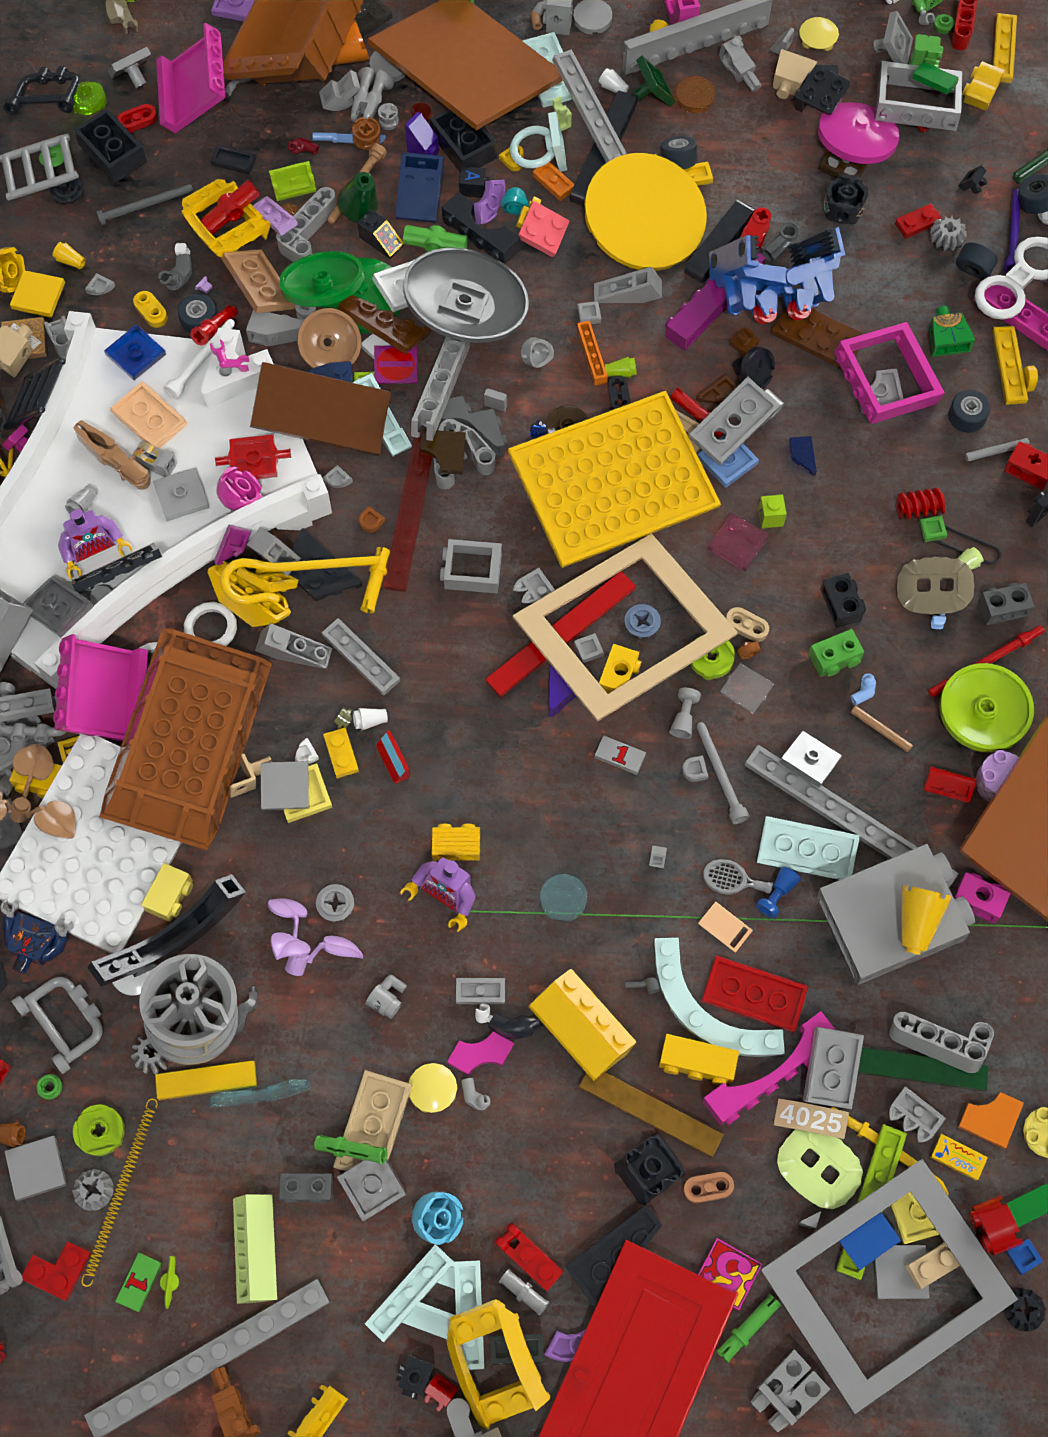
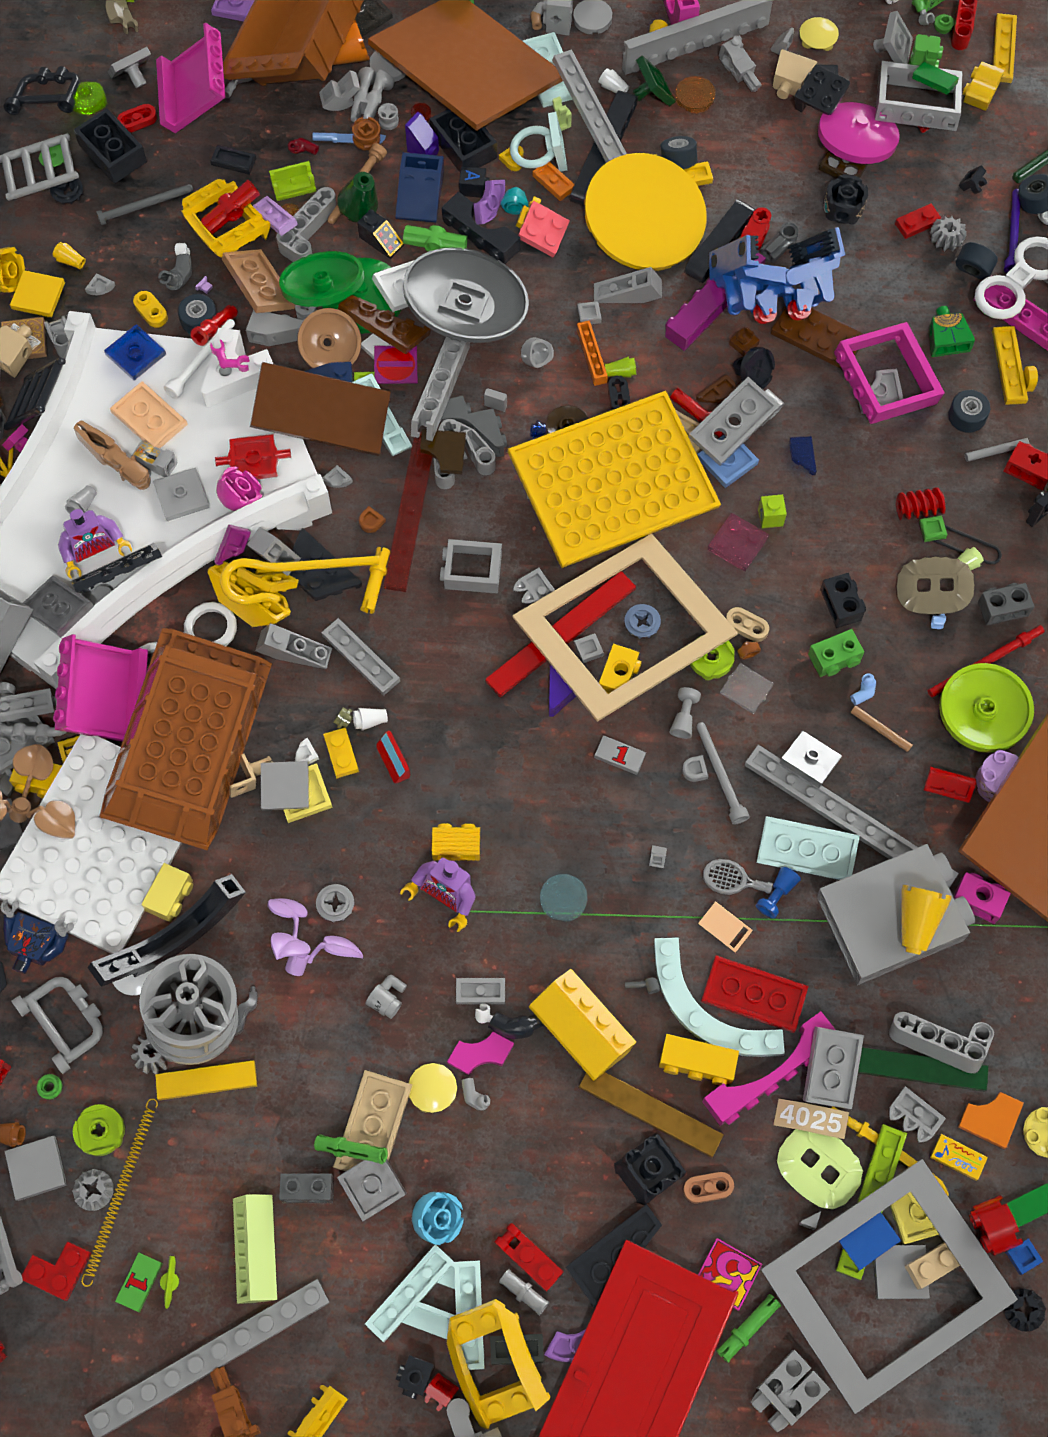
(273, 1092): clear light blue tile -> none

